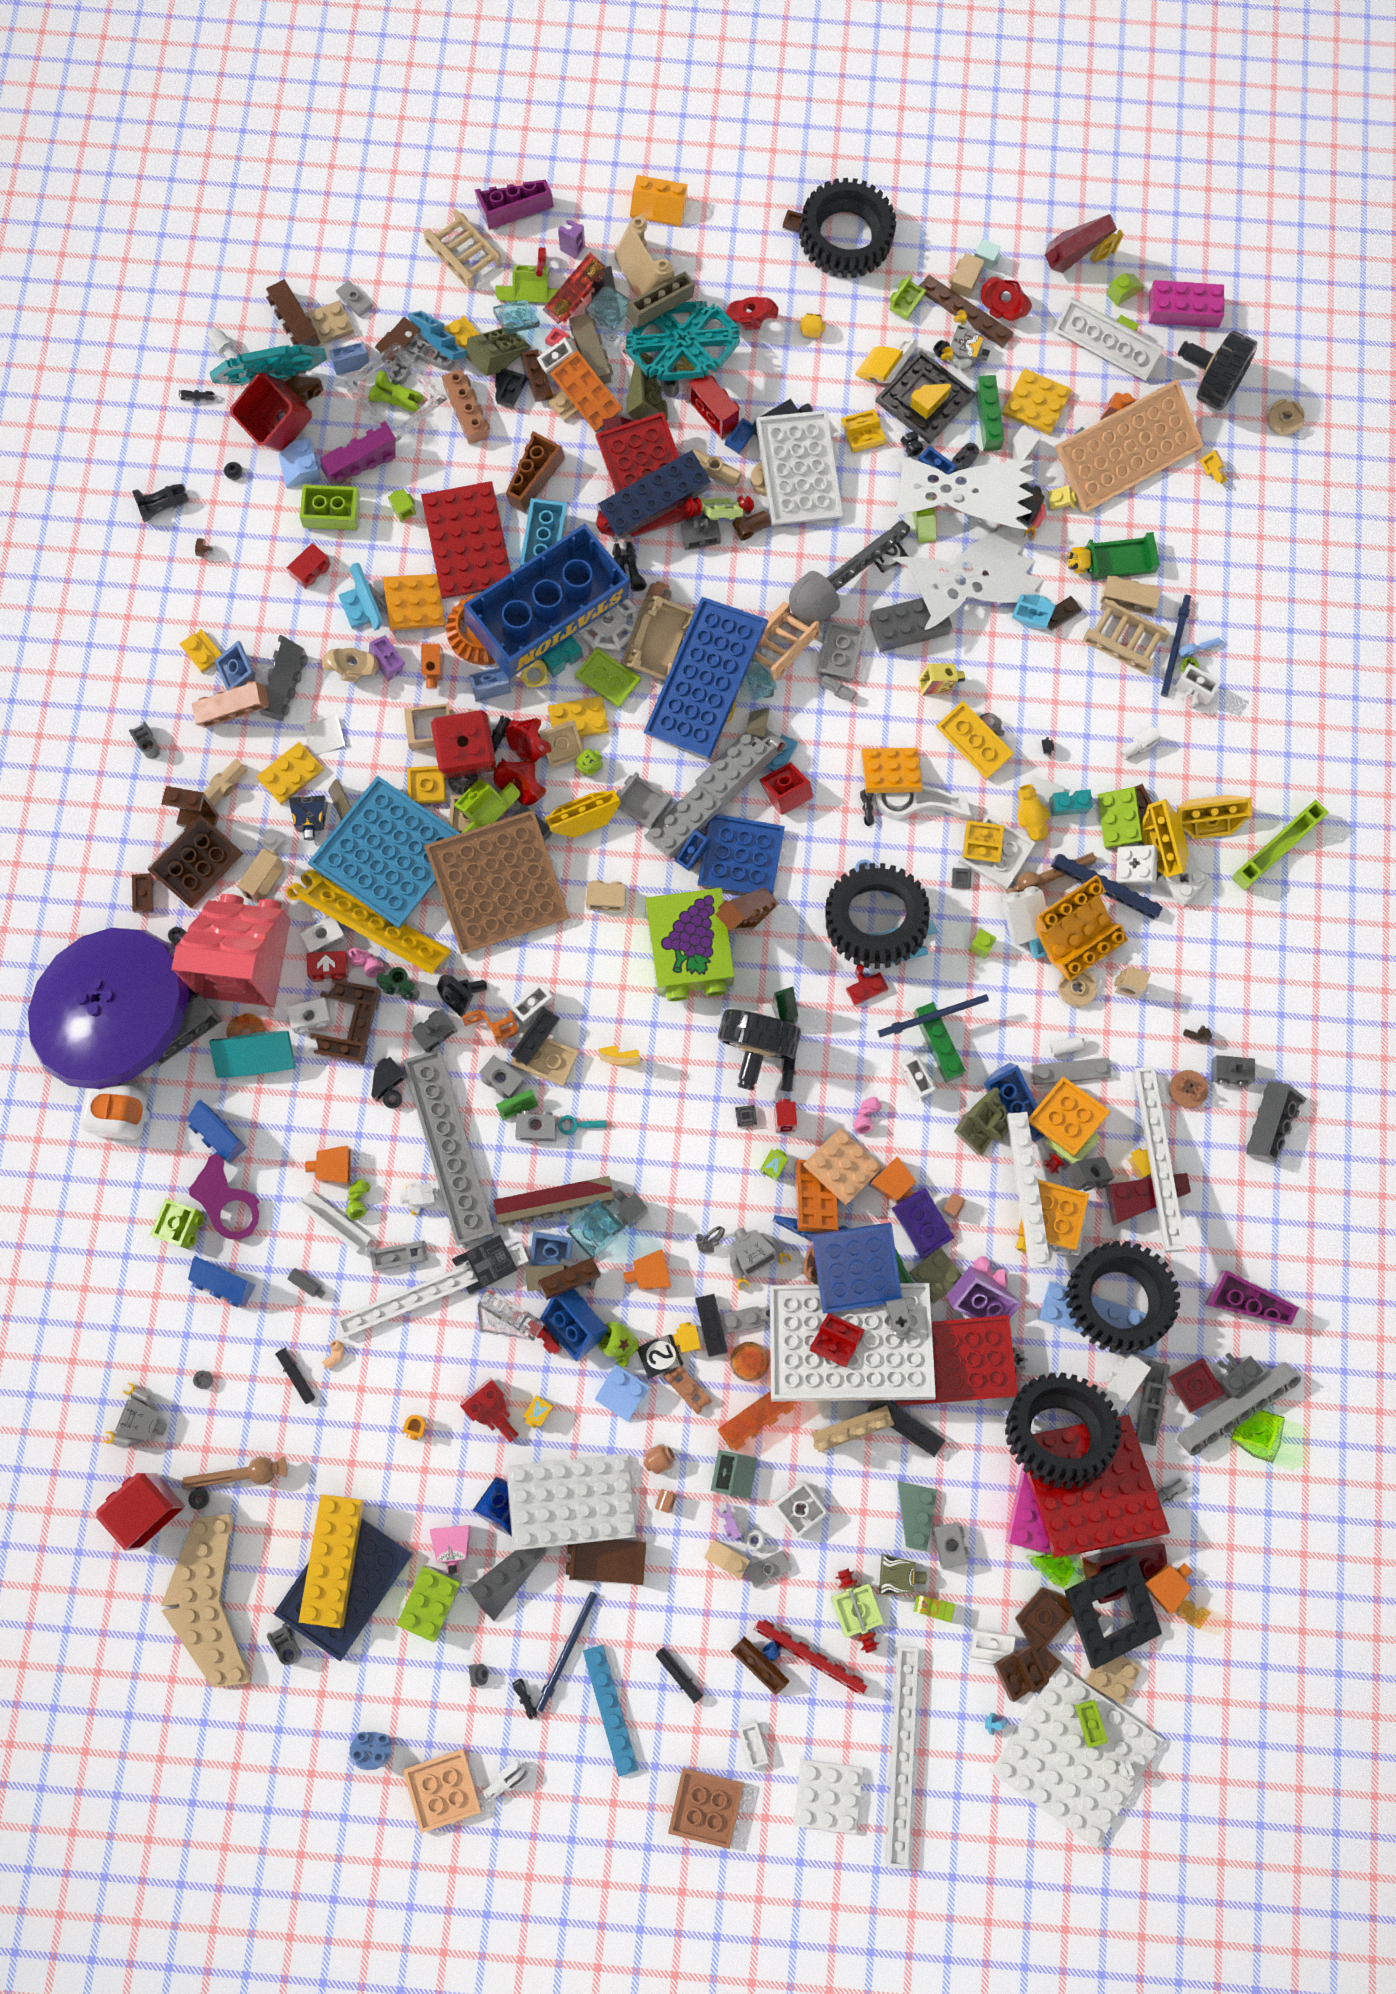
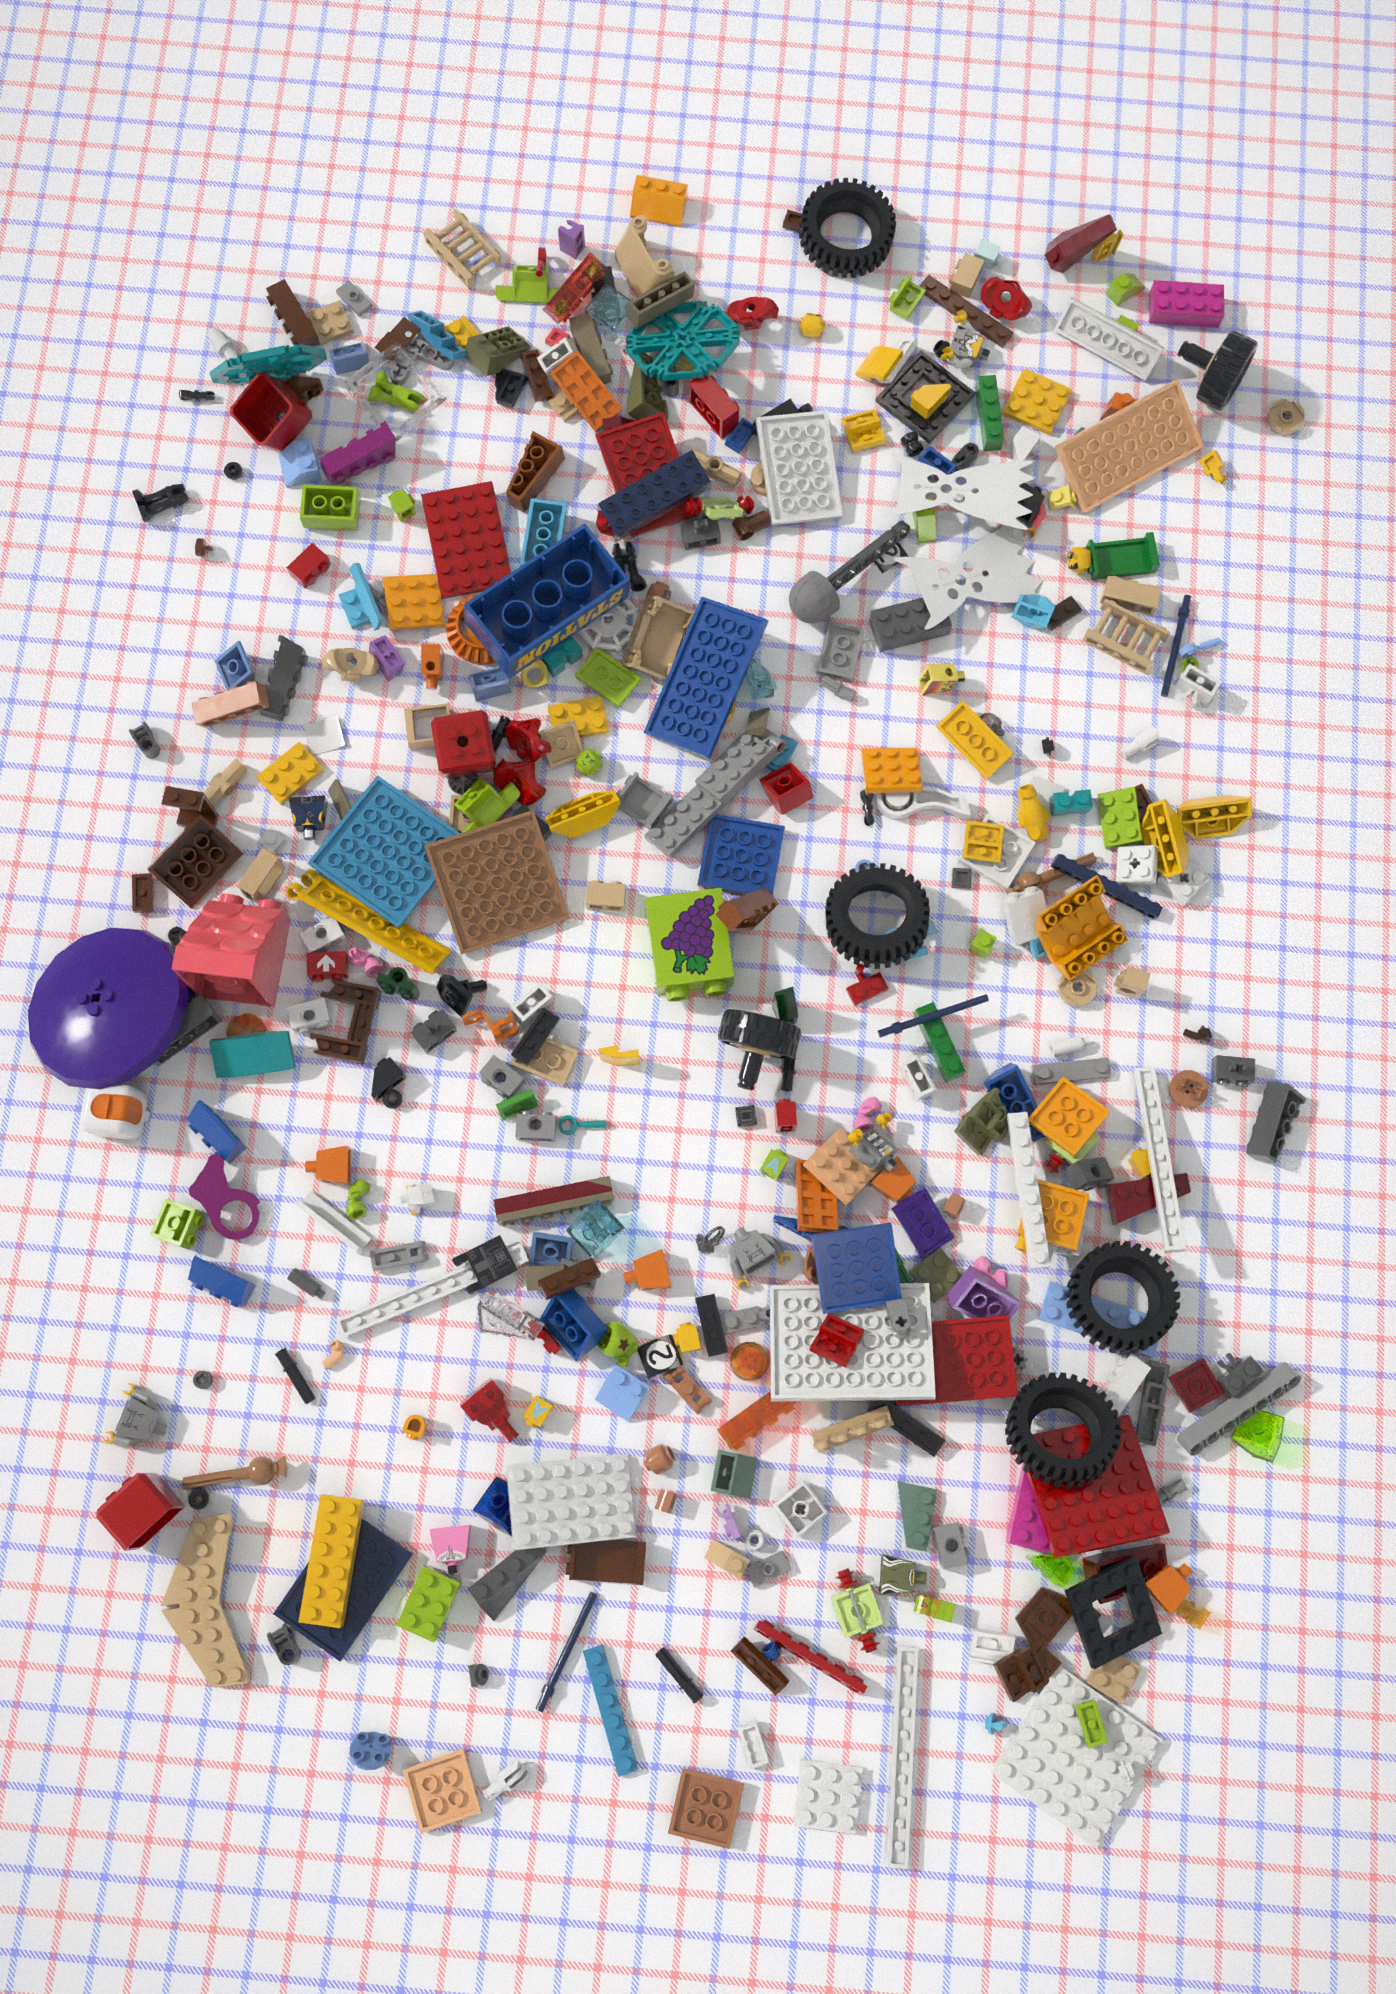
(200, 650): yellow plate -> none
(426, 785): yellow plate -> none
(448, 1147): light grey plate -> none
(465, 406): nougat brick -> none
(513, 202): magenta wedge -> none
(516, 316): clear light blue plate -> none
(520, 1689): black piece -> none
(630, 1210): dark grey brick -> none
(692, 850): blue brick -> none
(776, 619): light nougat fence -> none
(875, 1146): none -> torso
(1243, 1297): magenta wedge -> none
(1280, 845): lime arch -> none

